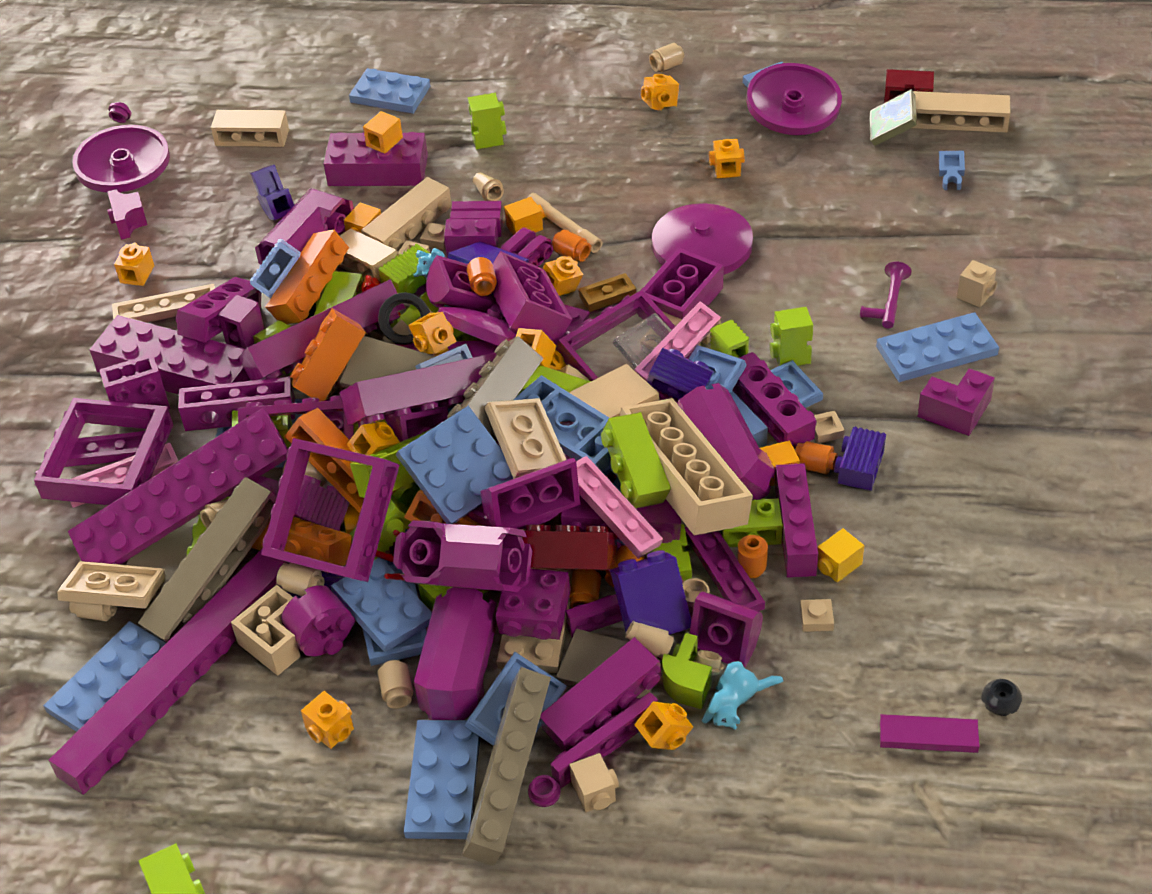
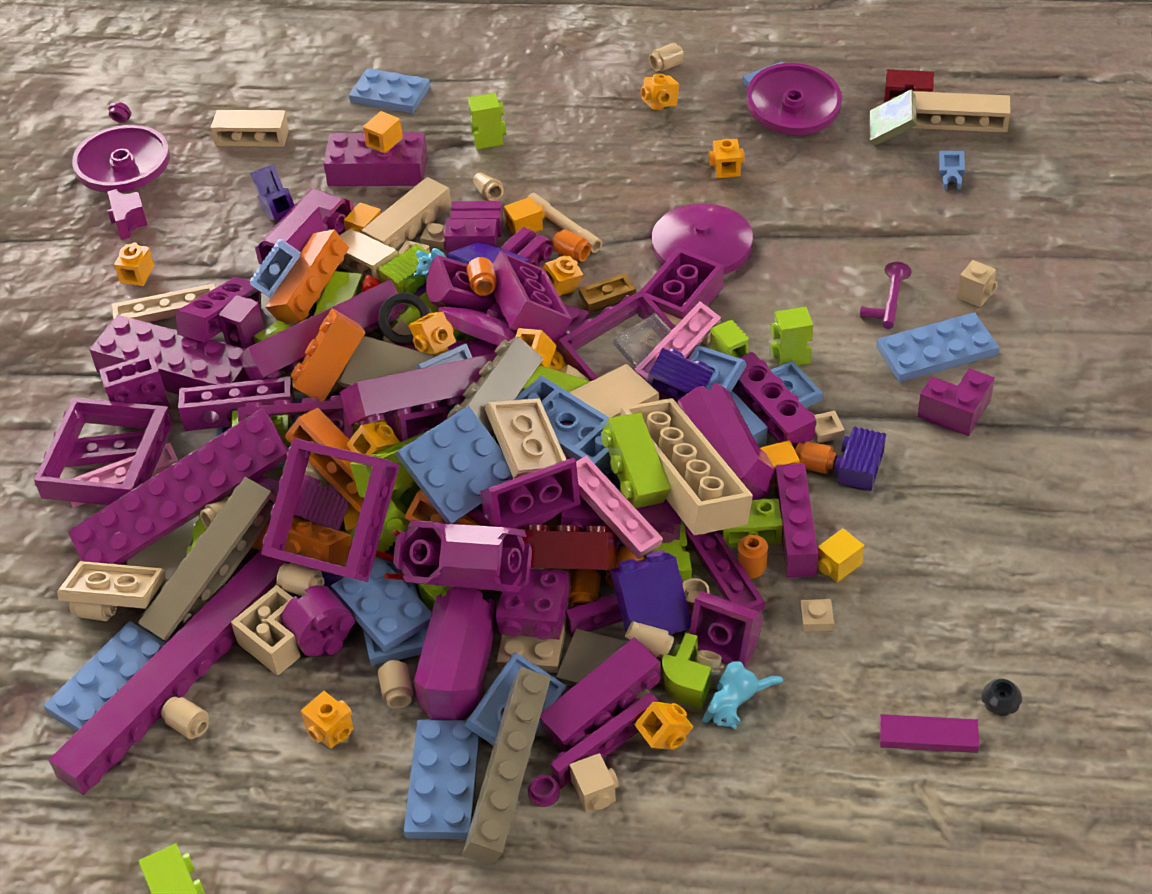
(185, 717): none -> tan brick

